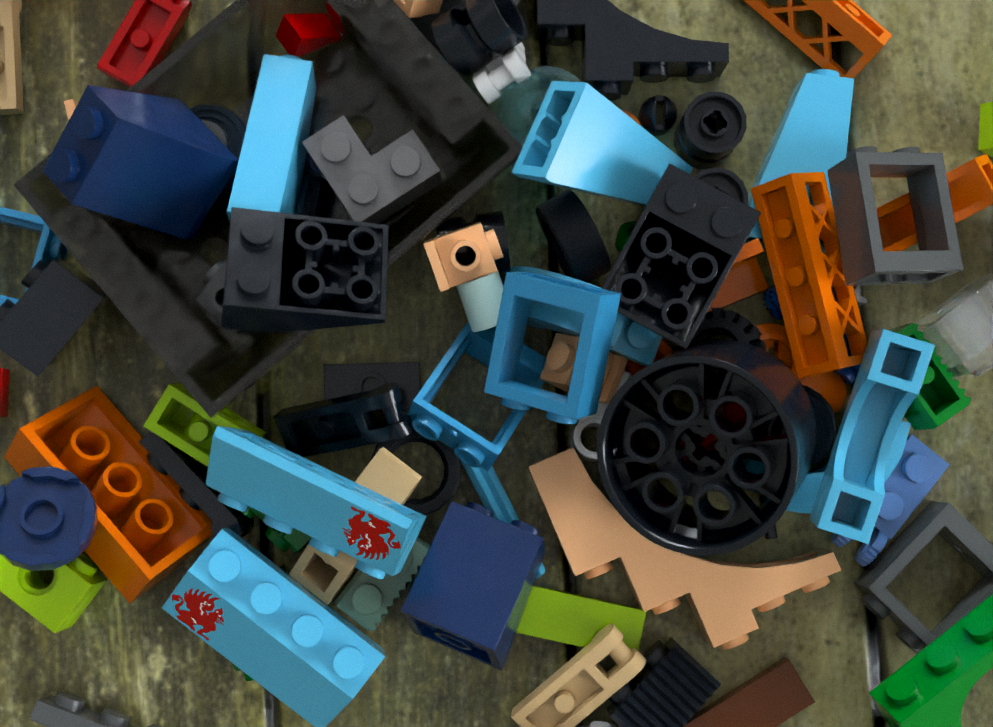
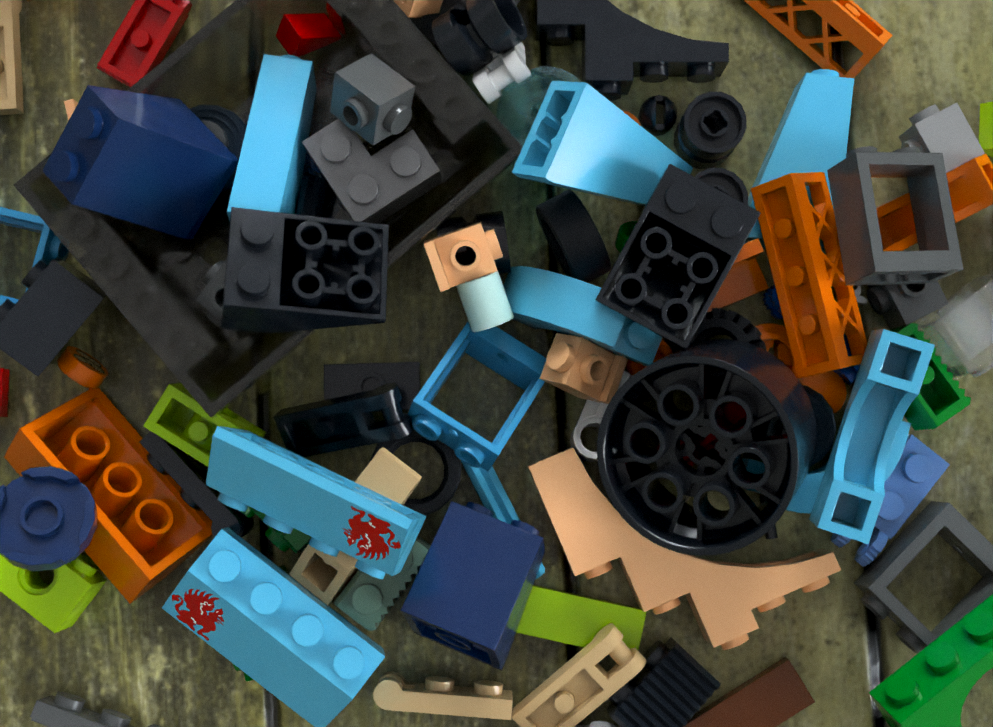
(82, 367): none -> orange tile
(372, 99): none -> dark grey brick
(441, 697): none -> tan plate
(592, 352): dark azure window -> none
(905, 302): none -> dark grey brick
(943, 133): none -> light grey brick

